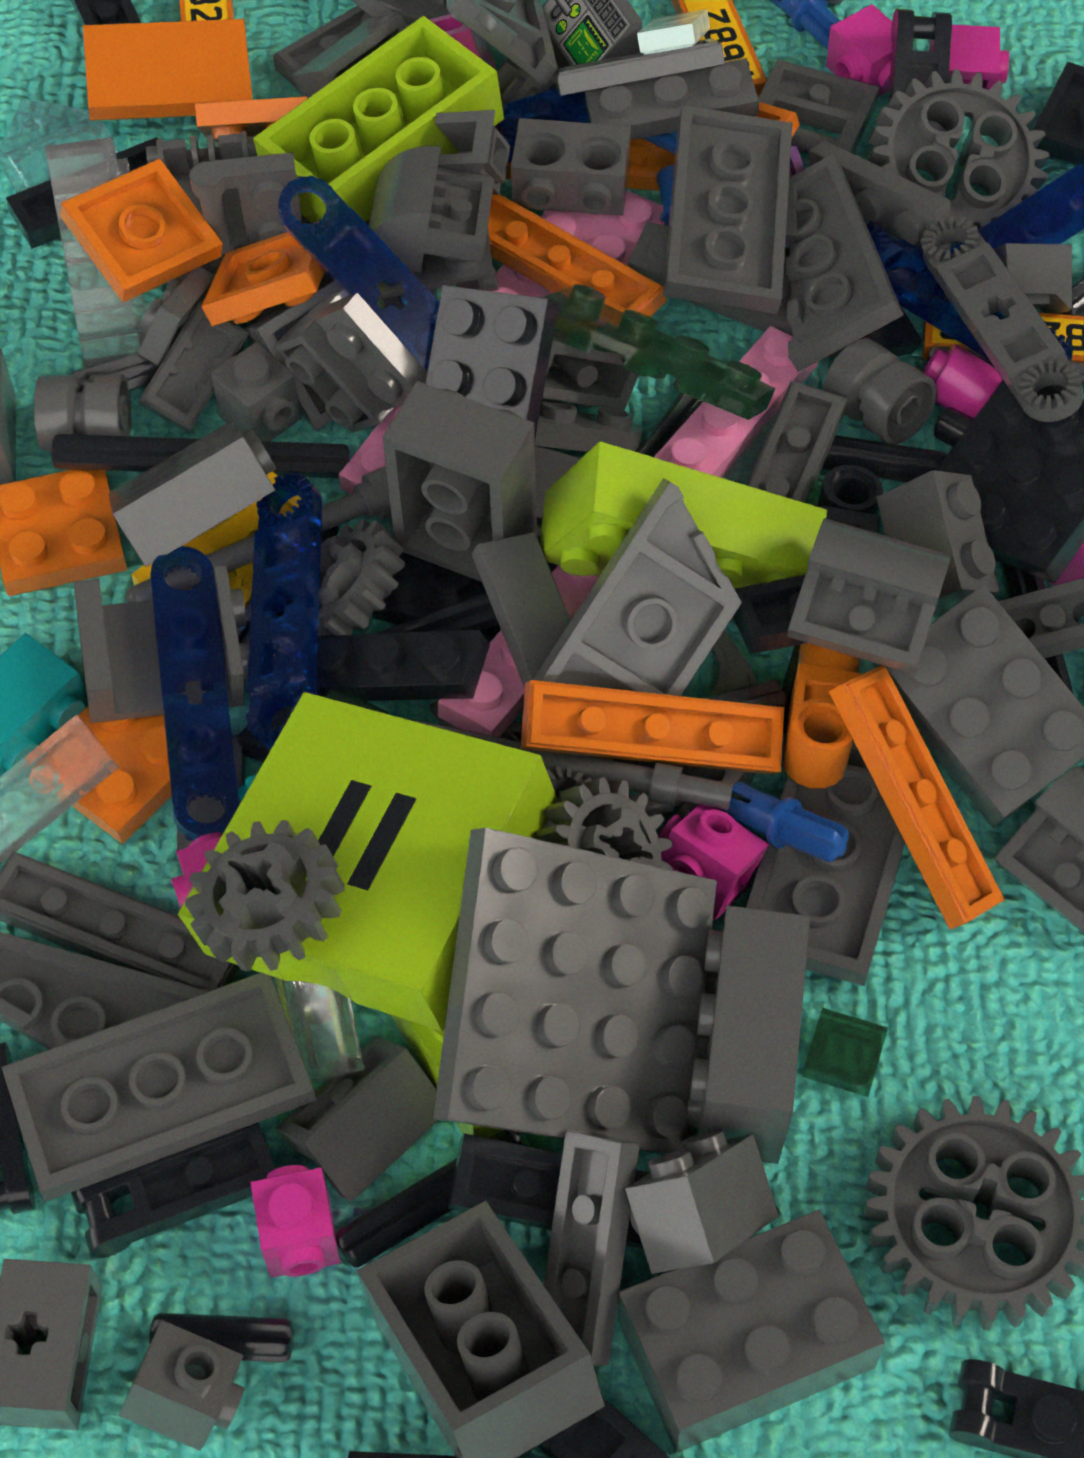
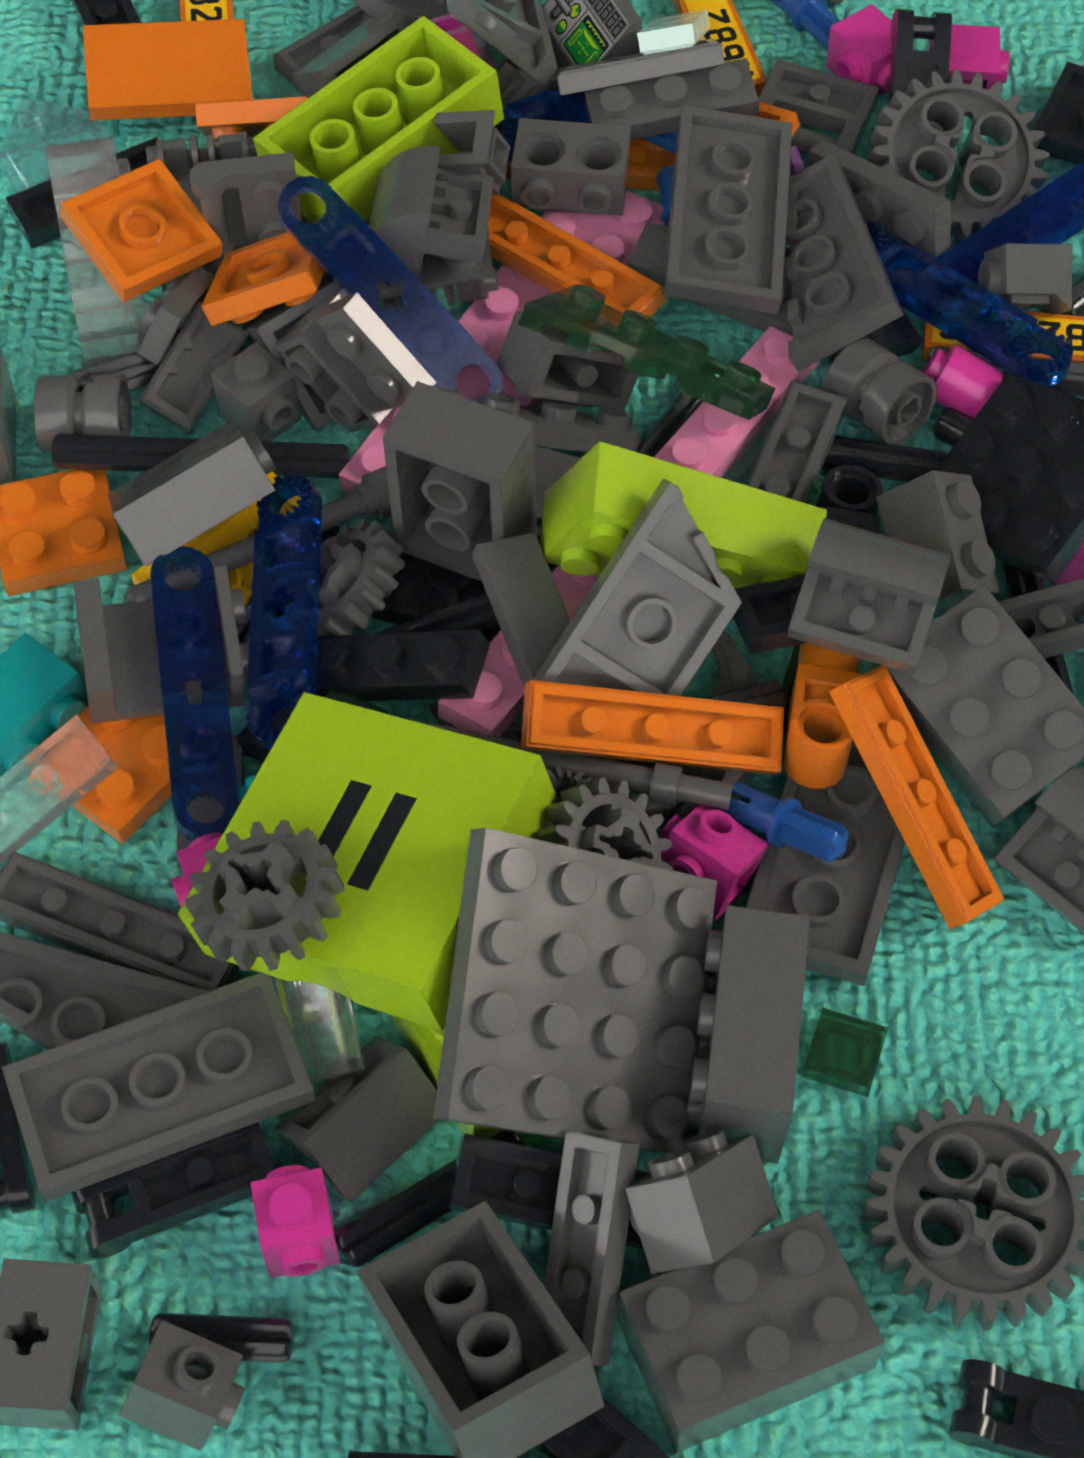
(493, 348): plate -> none
(1017, 346): dark grey piece -> none

